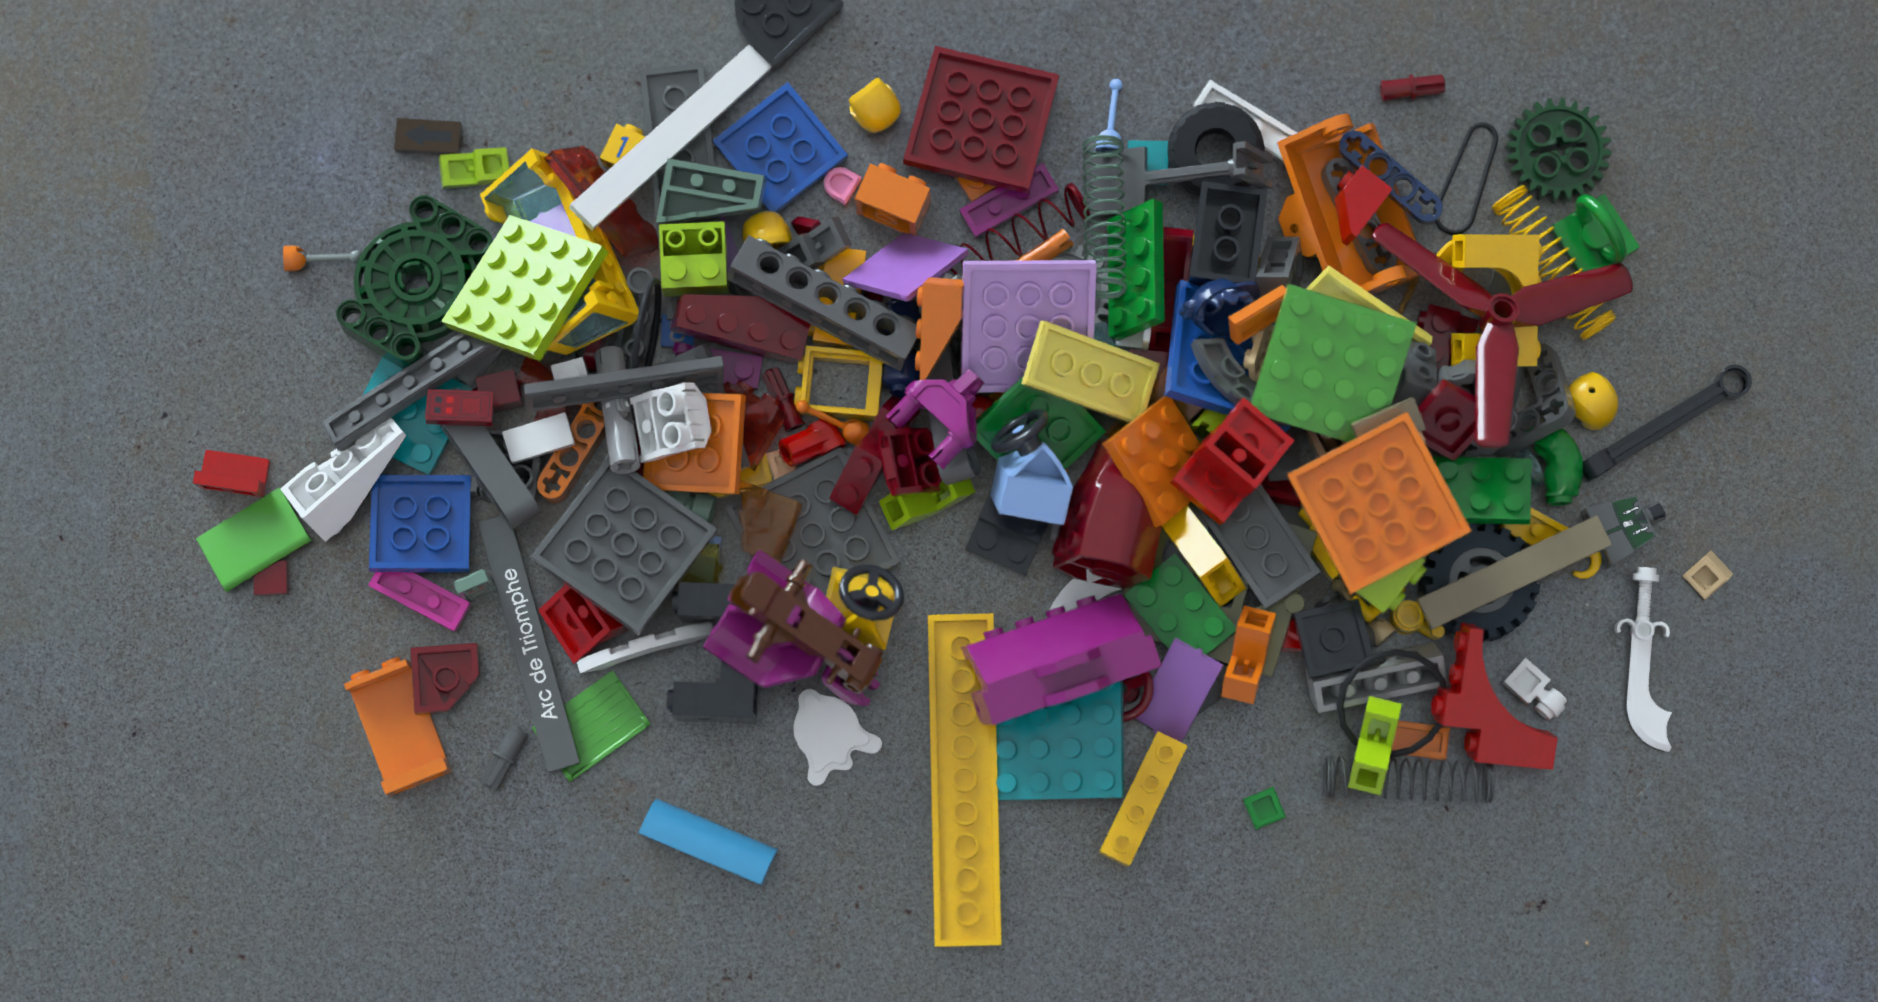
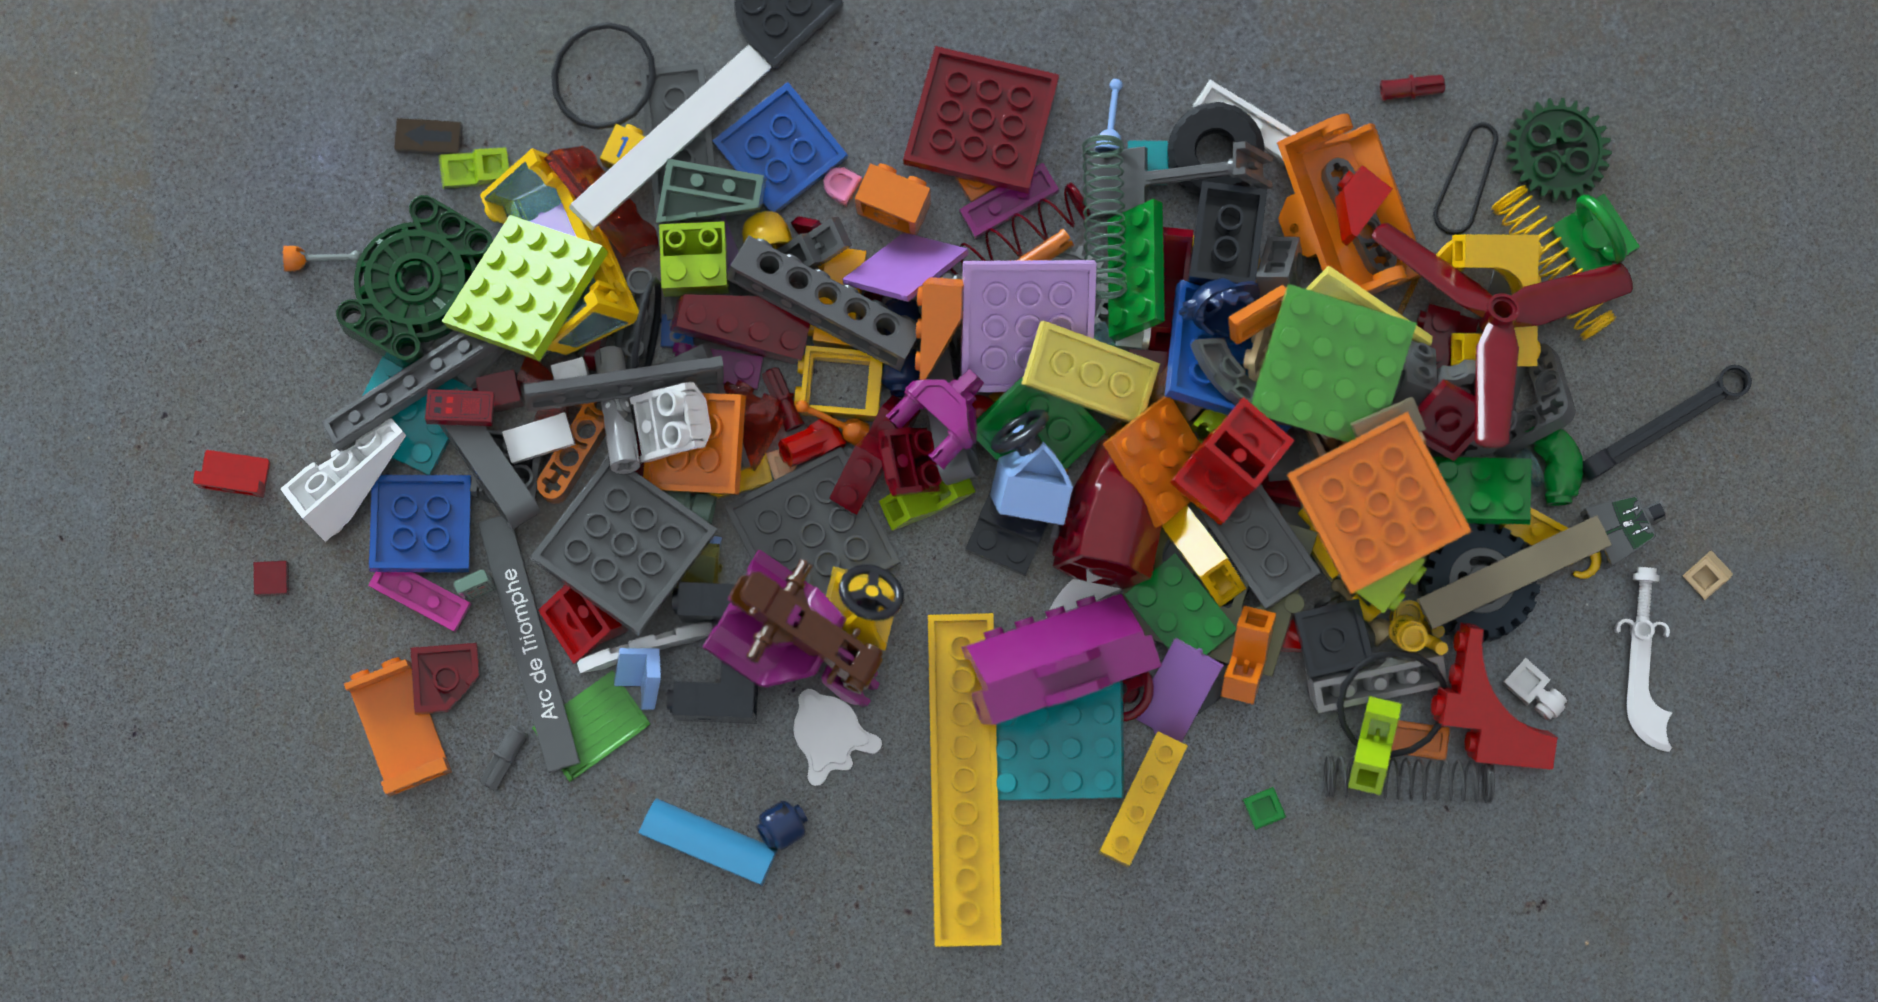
(253, 539): bright green piece -> none
(641, 669): none -> light blue panel
(652, 76): none -> black piece
(766, 520): clear orange slope -> none
(781, 825): none -> dark blue head
(875, 106): yellow helmet -> none
(1394, 173): dark blue beam -> none
(1413, 636): none -> yellow piece
(1597, 408): yellow helmet -> none

